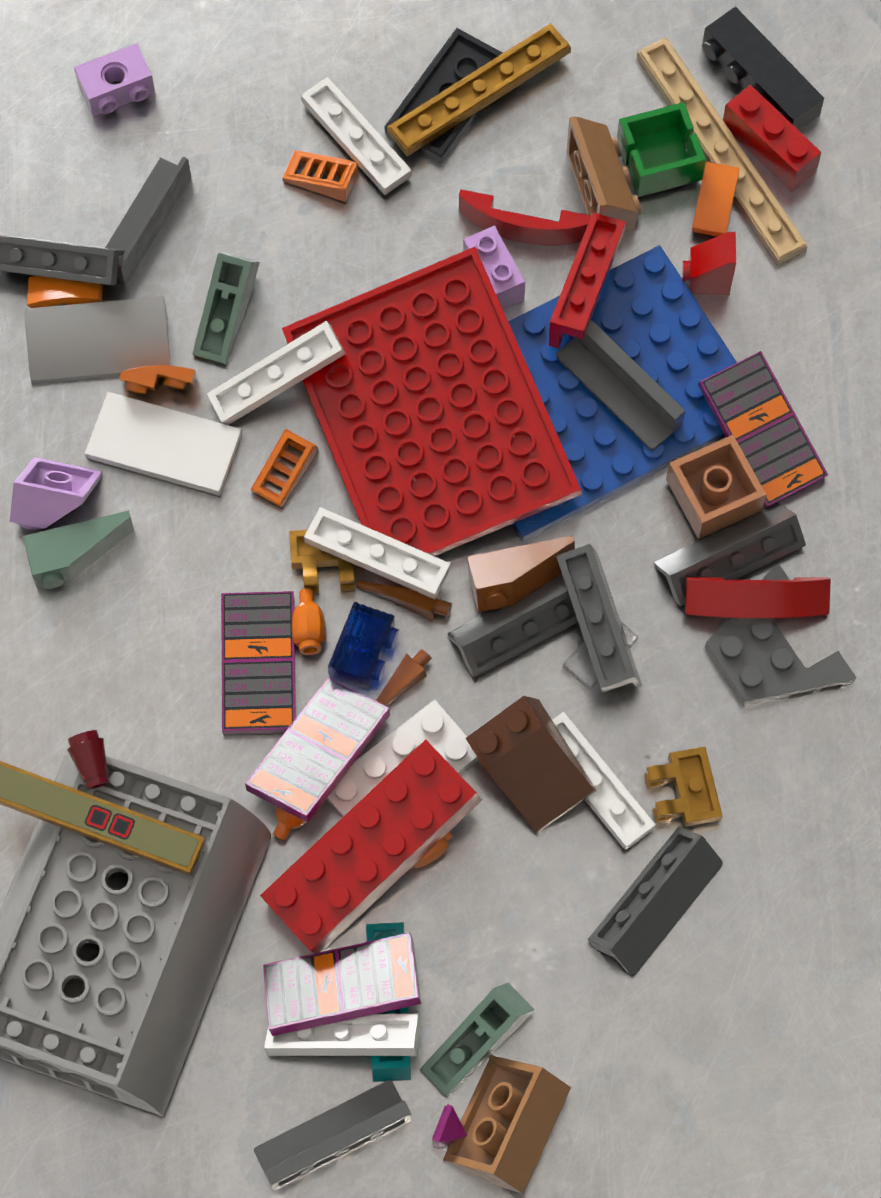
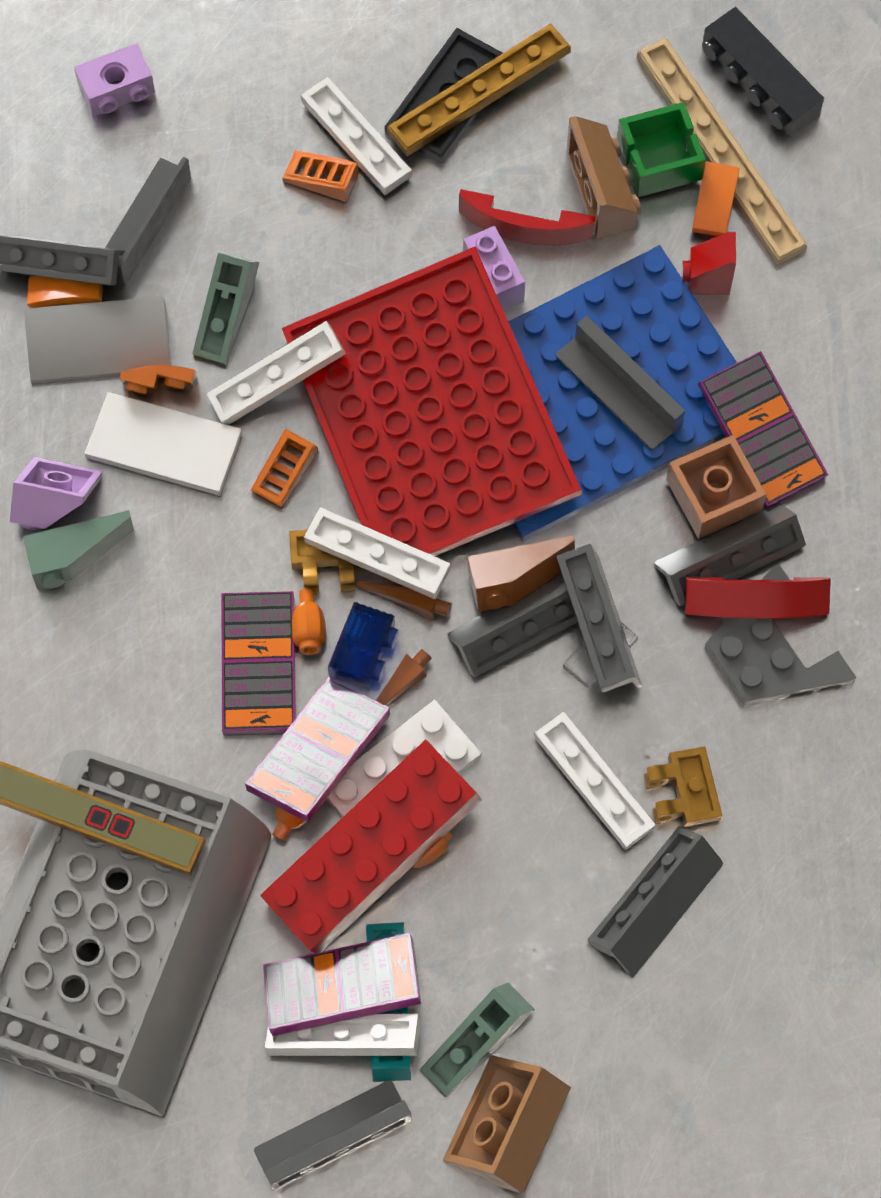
(89, 758): dark red cone -> none
(448, 1128): magenta slope -> none
(531, 762): reddish brown slope -> none
(586, 278): red fence -> none
(771, 138): red brick -> none

